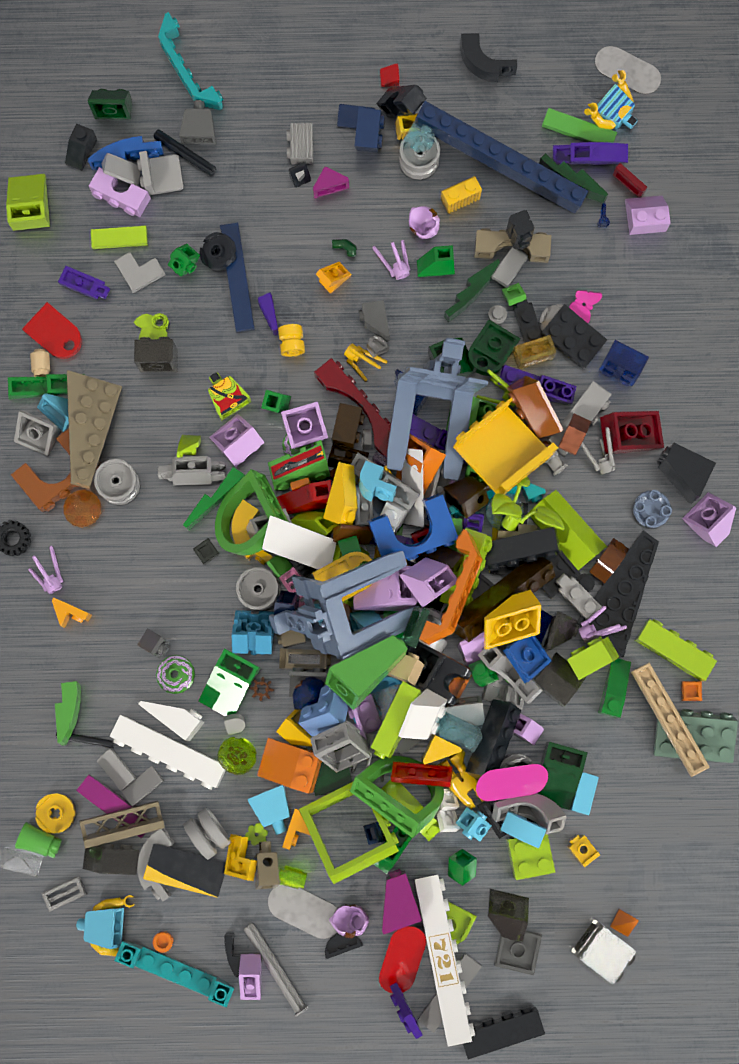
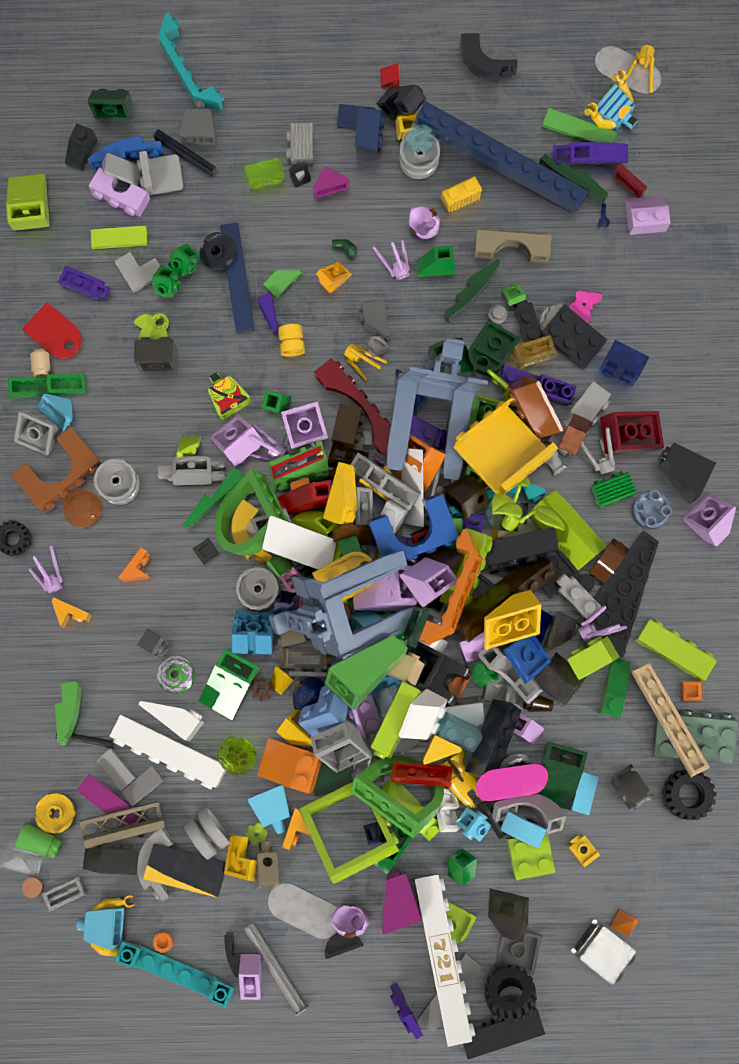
(32, 887): none -> nougat tile
(89, 417): dark tan wing -> none
(132, 571): none -> orange slope
(166, 281): none -> green brick
(234, 723): light grey tile -> none
(264, 173): none -> clear neon green bracket
(275, 451): none -> lavender plant
(280, 680): none -> yellow slope
(281, 280): none -> bright green slope
(292, 877): clear neon green brick -> none
(371, 484): medium azure brick -> none
(402, 958): red sticker -> none
(509, 267): light grey slope -> none
(510, 1010): none -> black tyre
(520, 229): black brick -> none
(539, 704): none -> dark brown cone
(613, 489): none -> green brick
(632, 787): none -> clear smoke brick
(645, 57): none -> yellow plant
(705, 799): none -> black tyre

